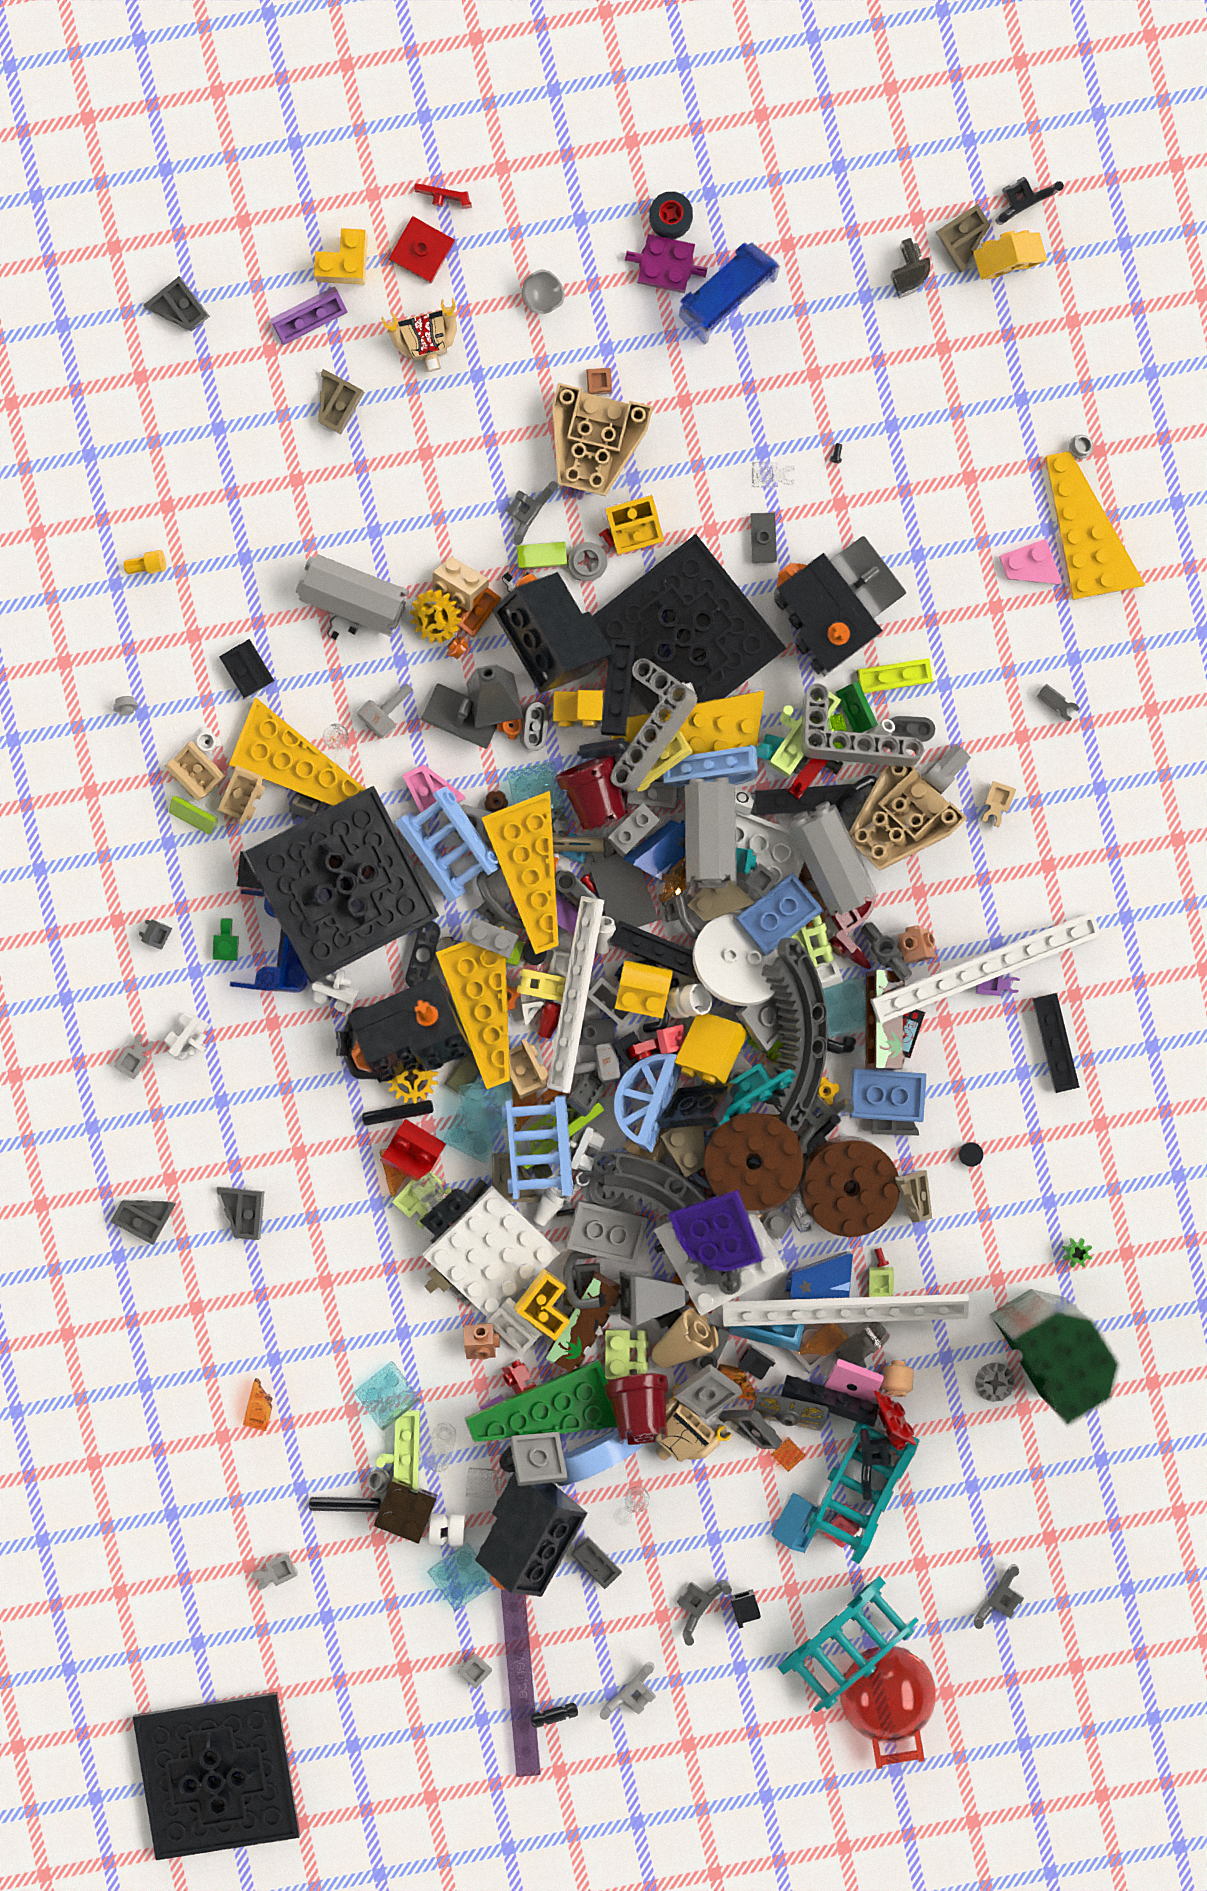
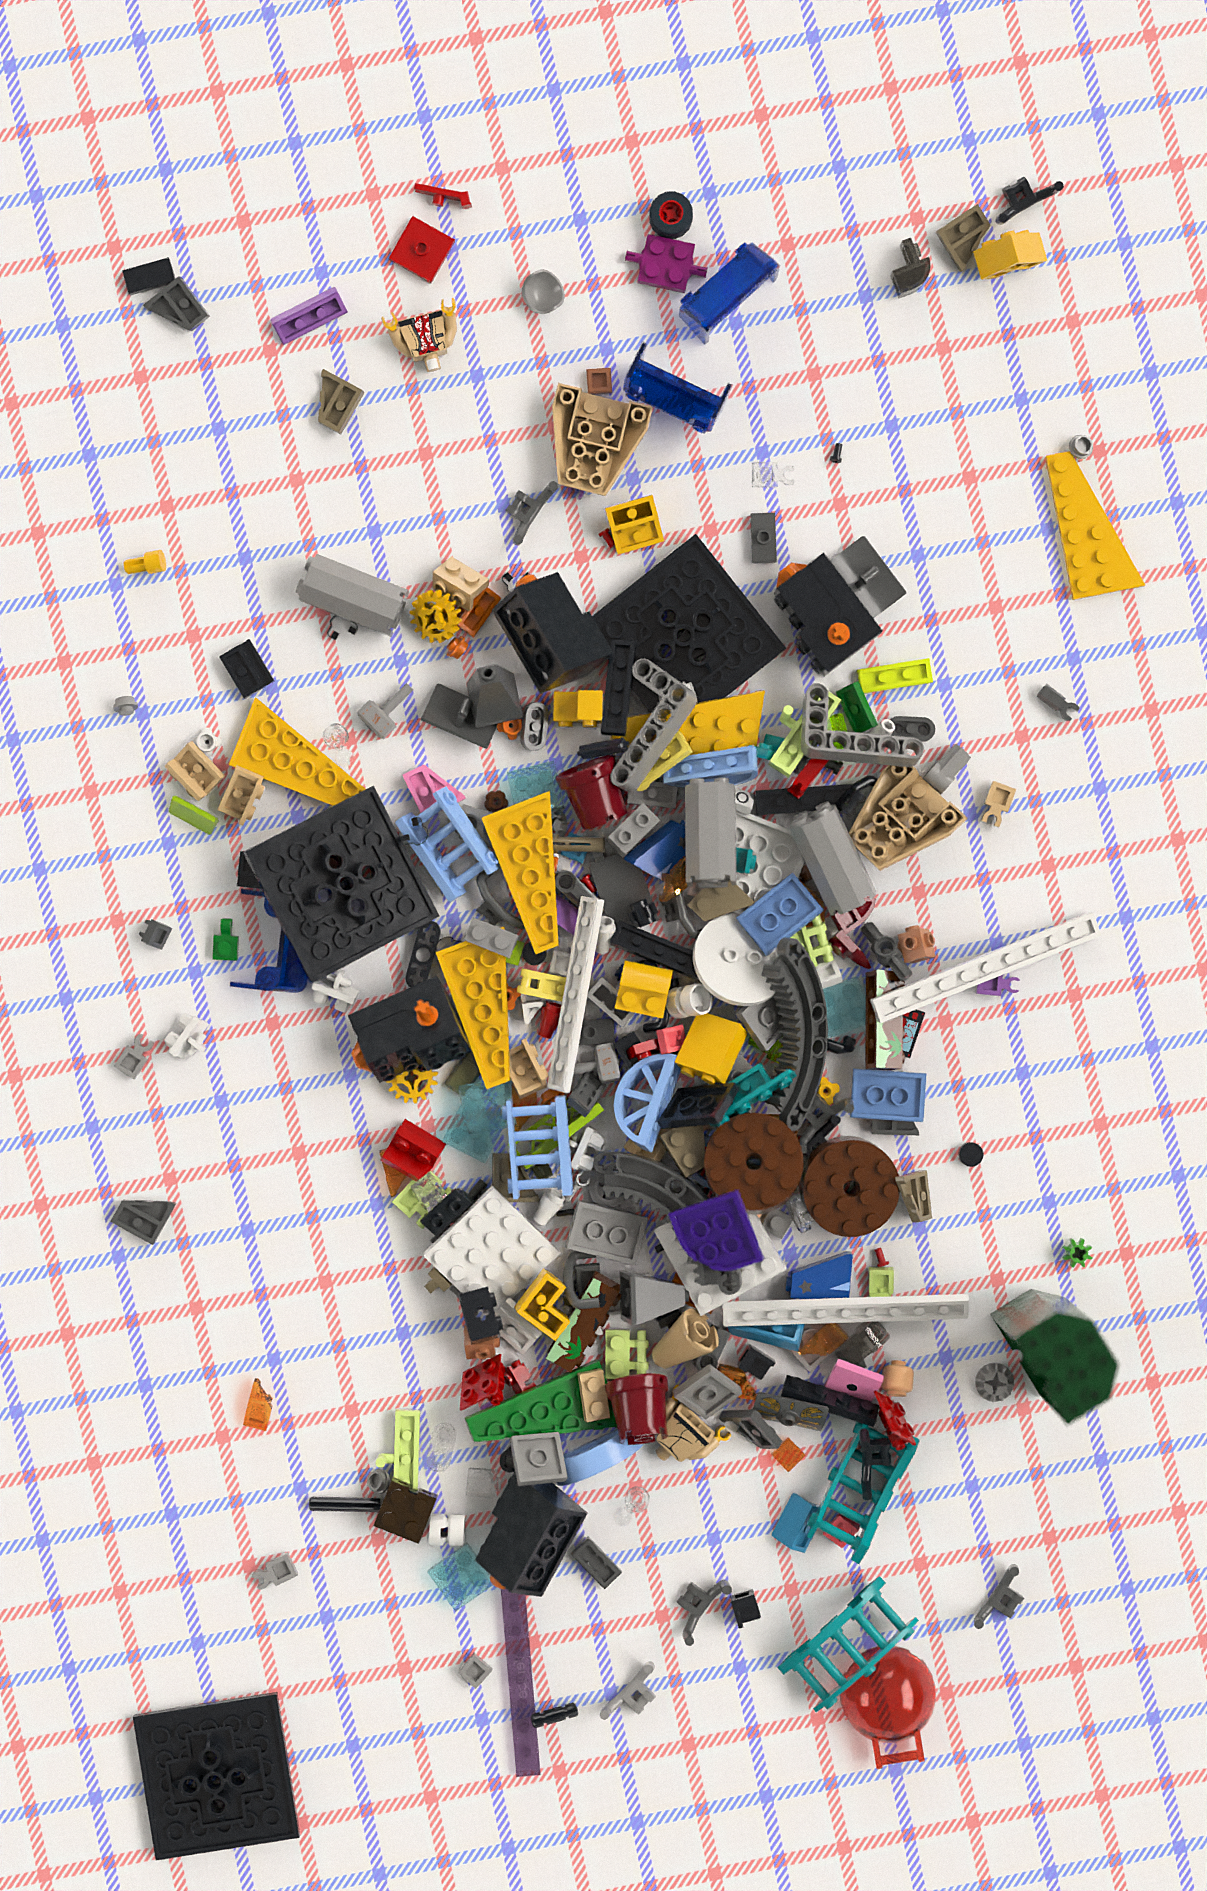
(149, 276): none -> black tile
(244, 1211): dark grey wing -> none
(304, 806): dark grey tile -> none
(345, 1047): black piece -> none
(349, 264): yellow brick -> none
(387, 1395): clear light blue plate -> none
(397, 1112): black axle -> none
(414, 823): none -> black piece
(480, 1330): none -> black brick
(483, 1383): none -> red hinge
(542, 555): lime slope -> none
(593, 1395): none -> tan plate
(594, 552): light grey gear -> none
(643, 912): none -> black gear
(673, 394): none -> clear blue windscreen
(761, 880): dark grey tile -> none
(1031, 564): bright pink wing -> none
(1055, 1043): black plate -> none

